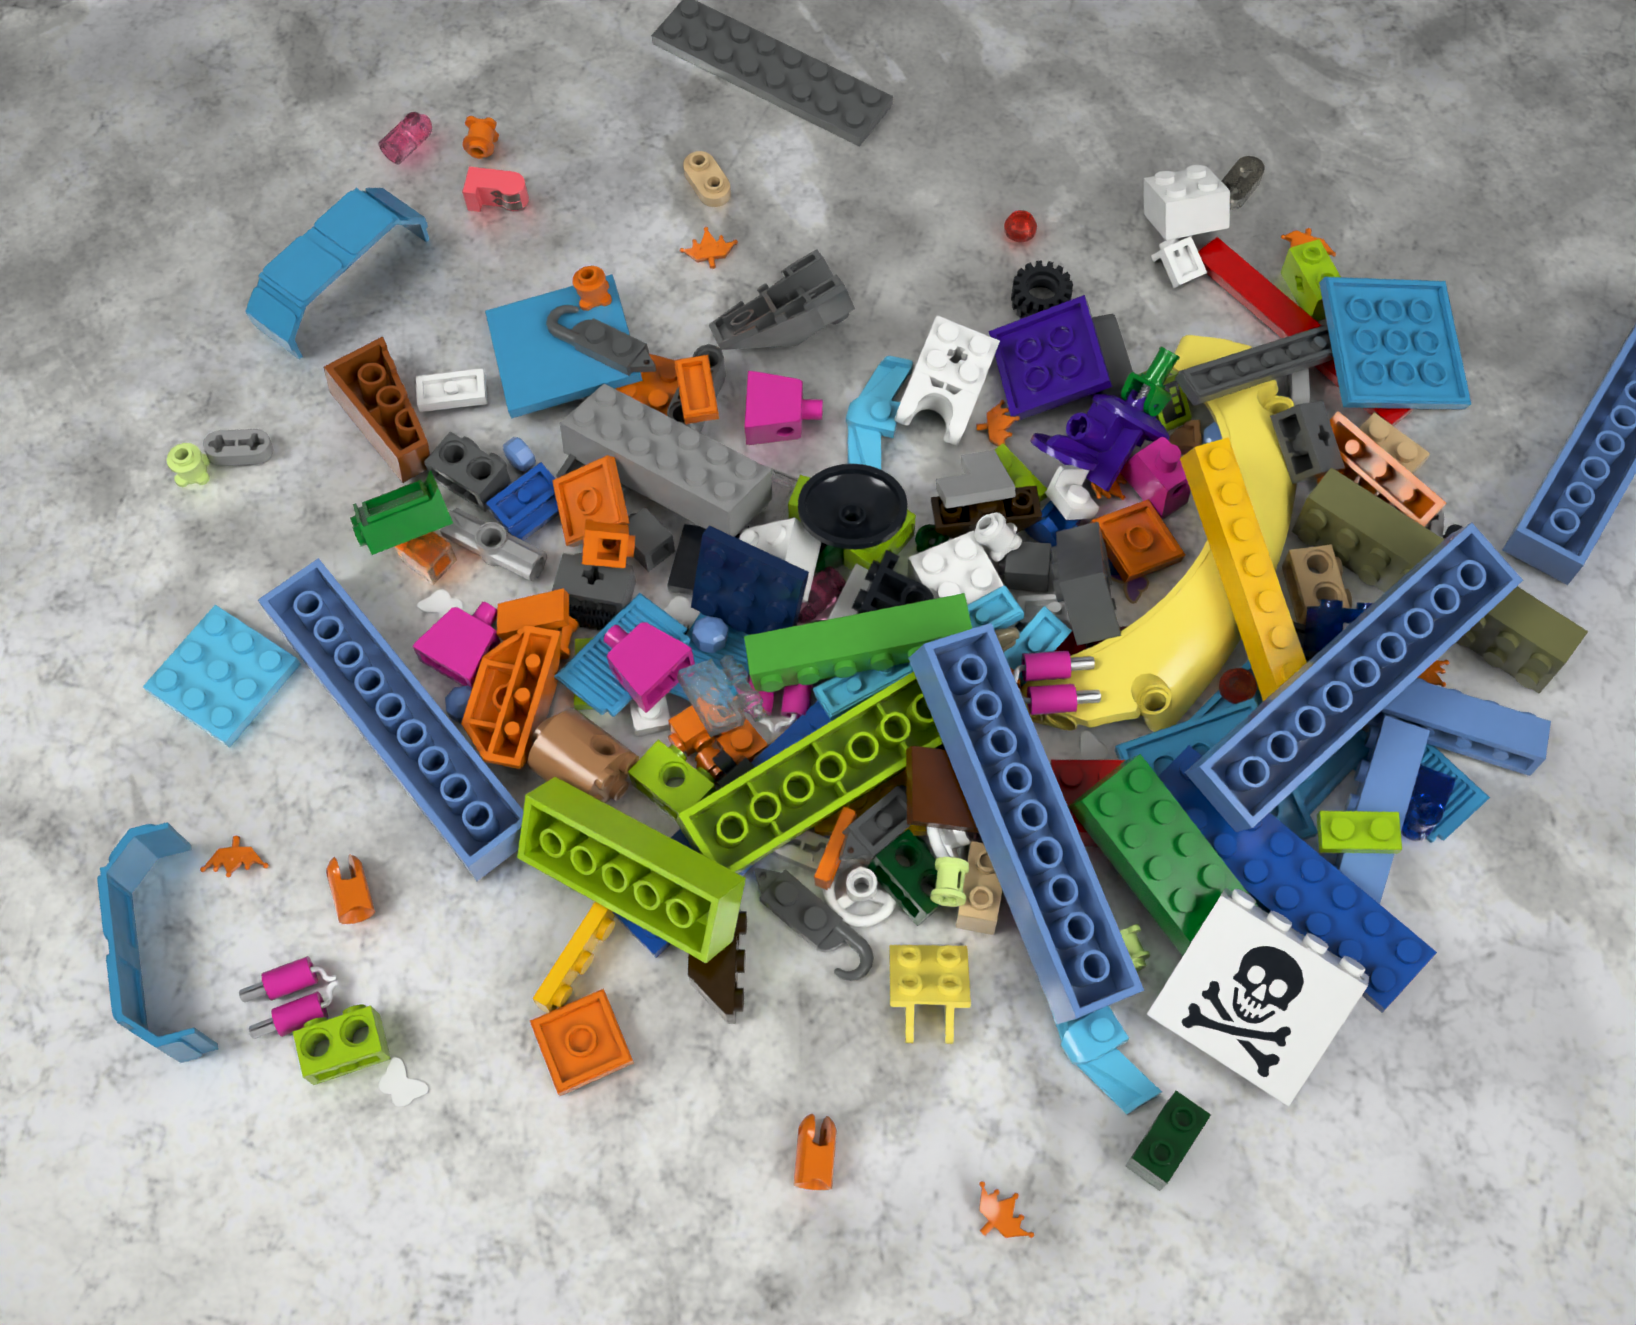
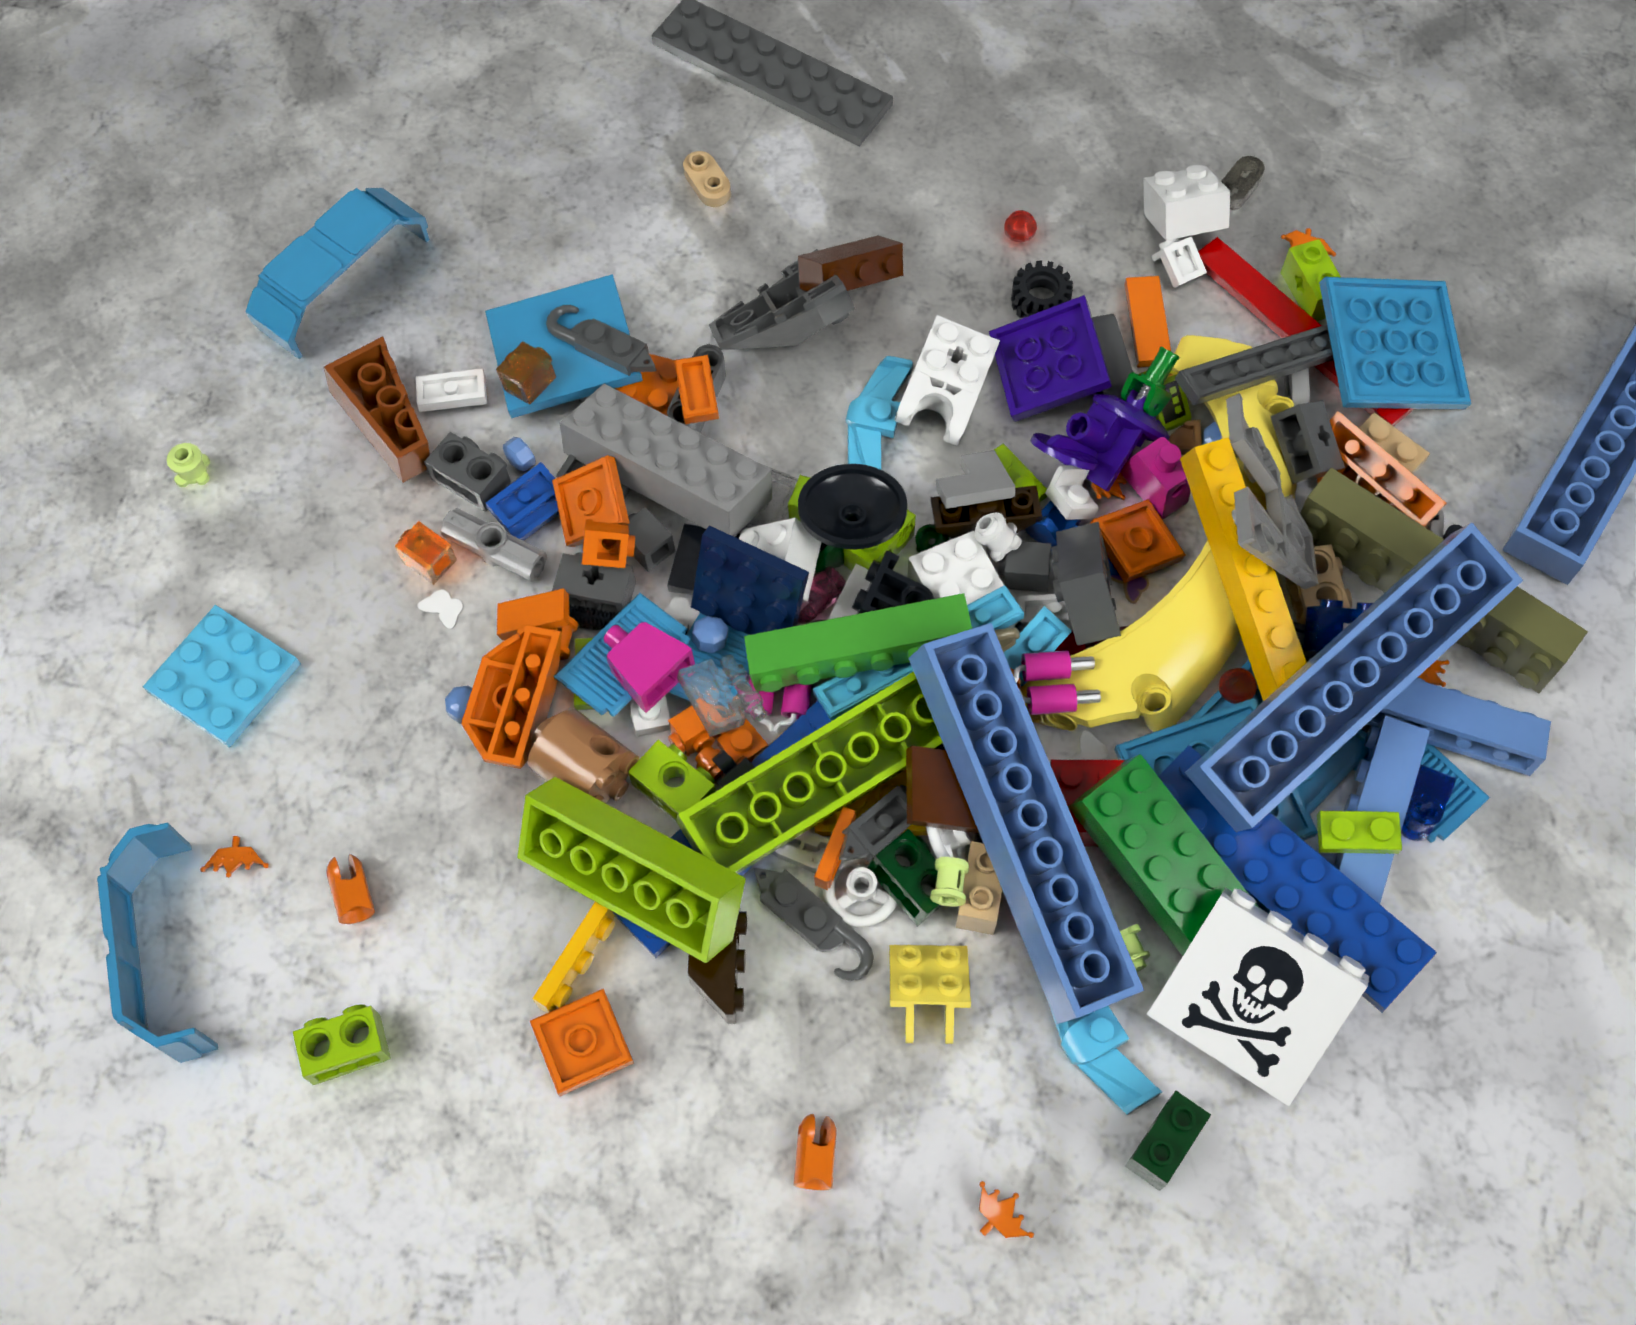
(238, 447): light grey beam -> none
(284, 981): dark pink piece -> none
(397, 718): medium blue brick -> none
(400, 515): green window -> none
(400, 1087): white sticker -> none
(405, 138): clear pink piece -> none
(459, 642): dark pink torso -> none
(480, 137): orange brick -> none
(494, 189): coral leg -> none
(526, 372): none -> clear orange brick
(591, 287): orange brick -> none
(709, 249): orange piece -> none
(777, 408): dark pink torso -> none
(855, 263): none -> reddish brown brick
(997, 424): orange piece -> none
(1146, 318): none -> orange tile
(1279, 532): none -> light grey wing

